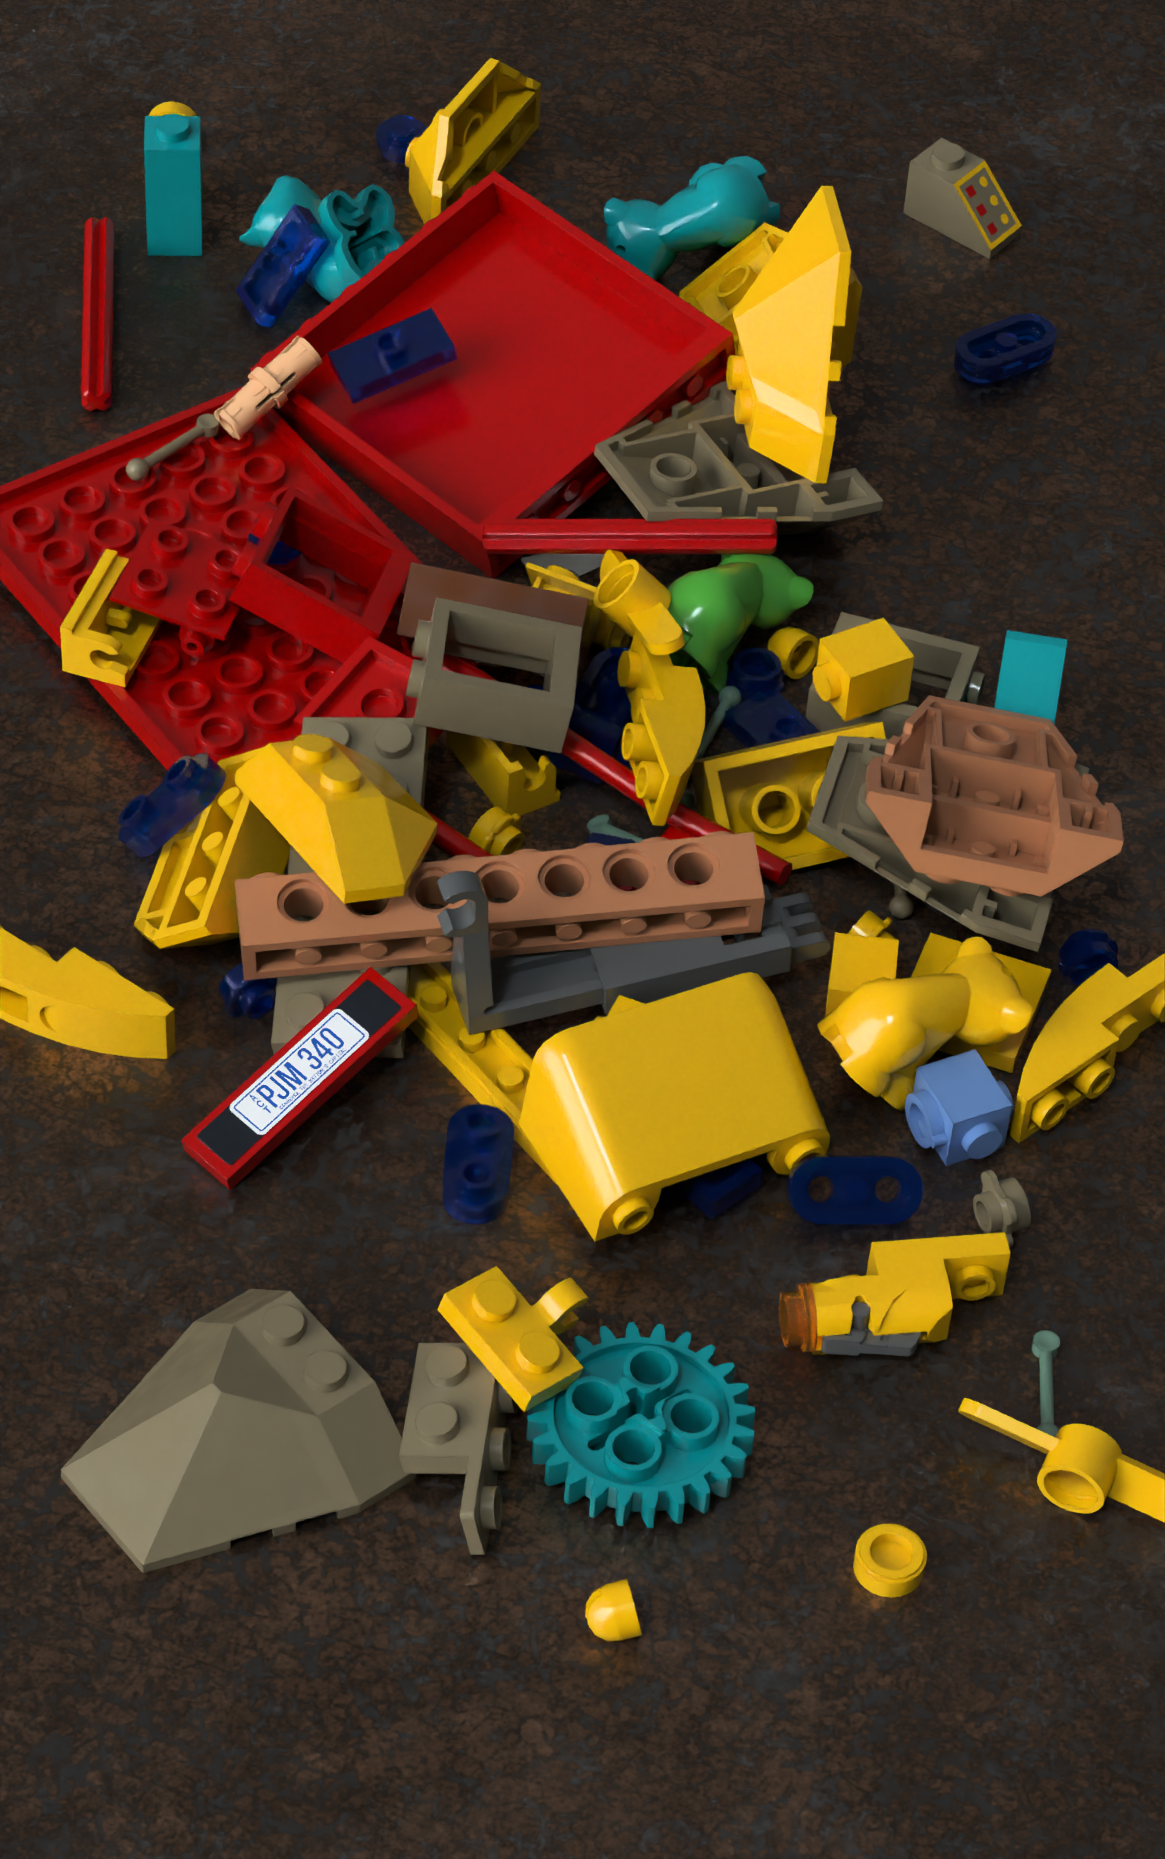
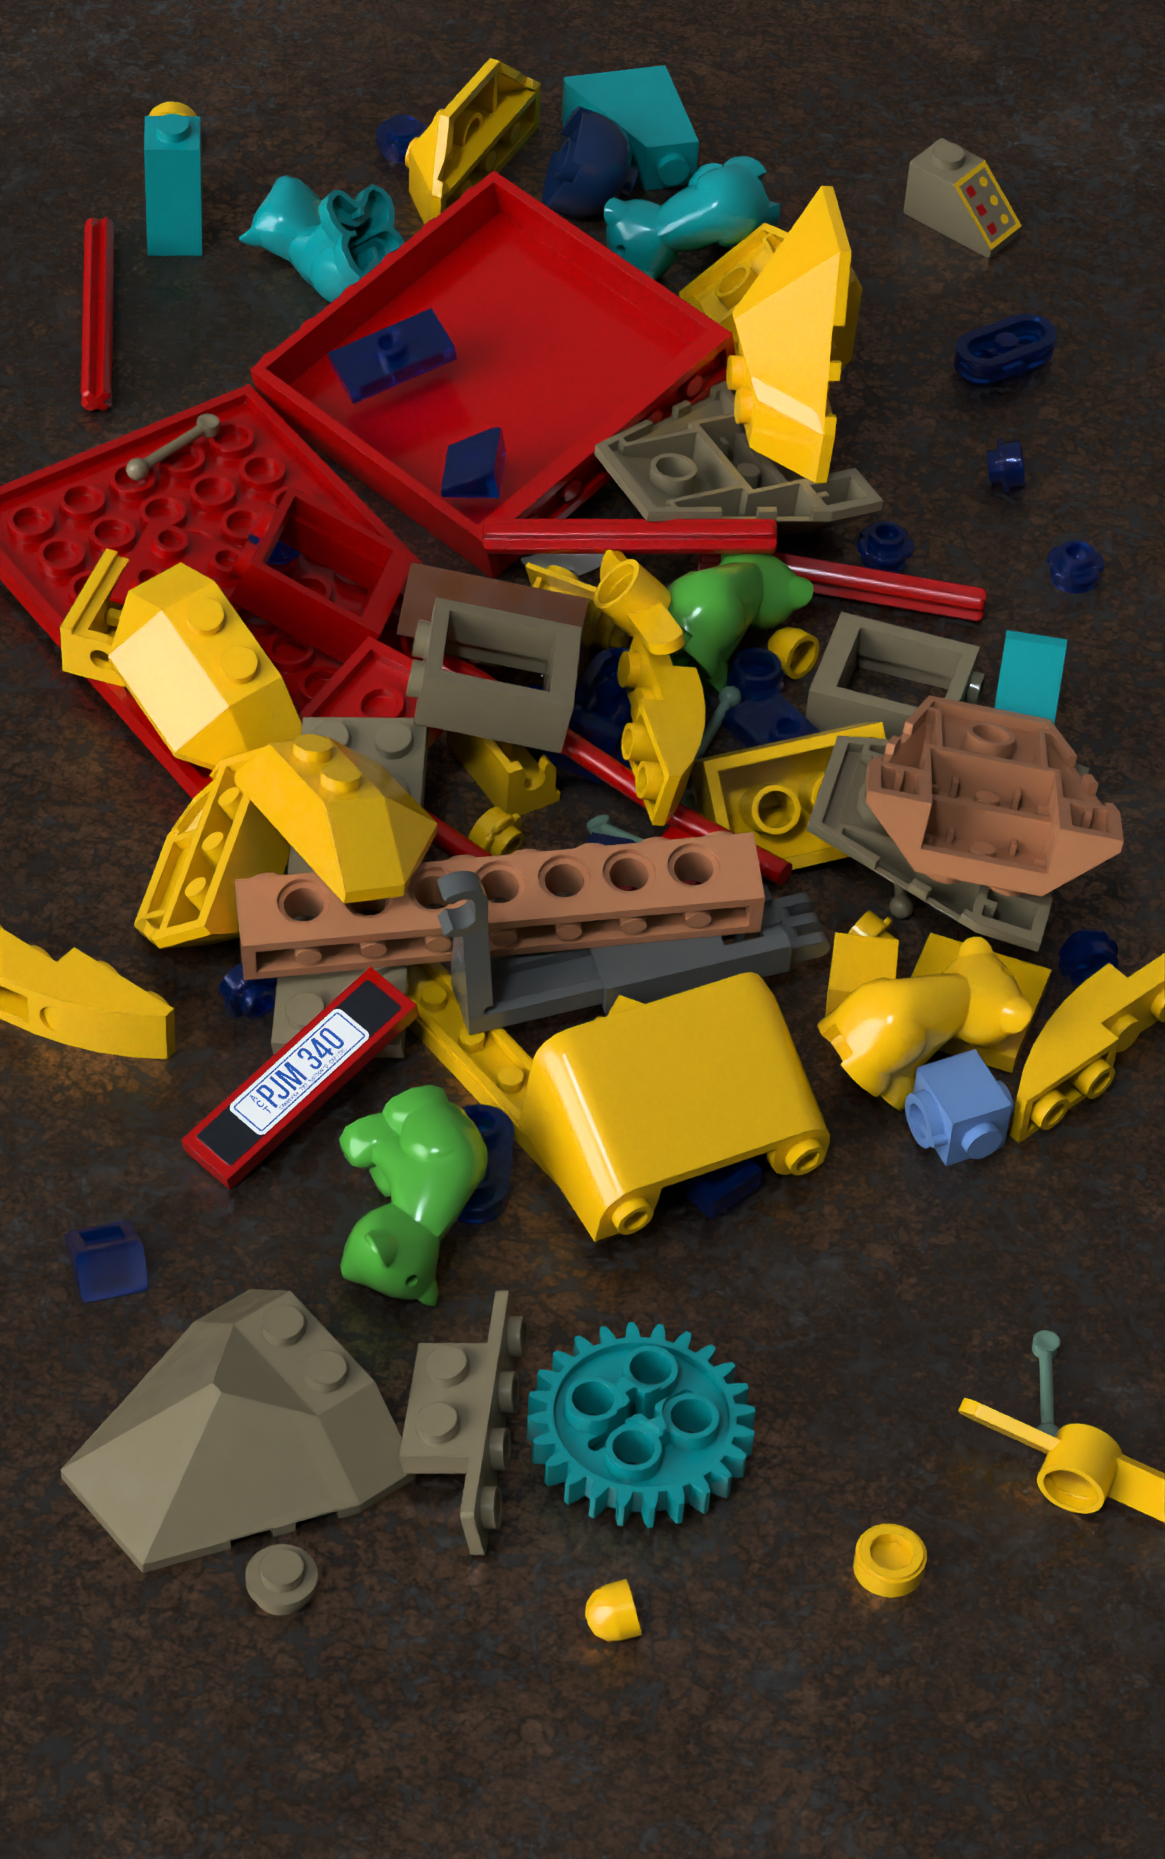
(107, 1260): none -> clear blue slope
(183, 794): clear blue plate -> none
(199, 670): none -> yellow wedge
(268, 387): light nougat pin -> none
(281, 1578): none -> dark tan plate
(283, 266): clear blue plate -> none
(429, 1164): none -> bright green animal
(475, 466): none -> clear blue slope
(516, 1338): yellow plate -> none
(589, 166): none -> dark blue cylinder
(650, 114): none -> teal slope
(853, 1189): clear blue plate -> none
(863, 669): yellow brick -> none
(881, 587): none -> red axle
(885, 546): none -> clear blue plate
(900, 1298): yellow plate -> none
(1001, 1206): dark tan plate -> none
(1007, 465): none -> clear blue plate
(1075, 566): none -> clear blue plate

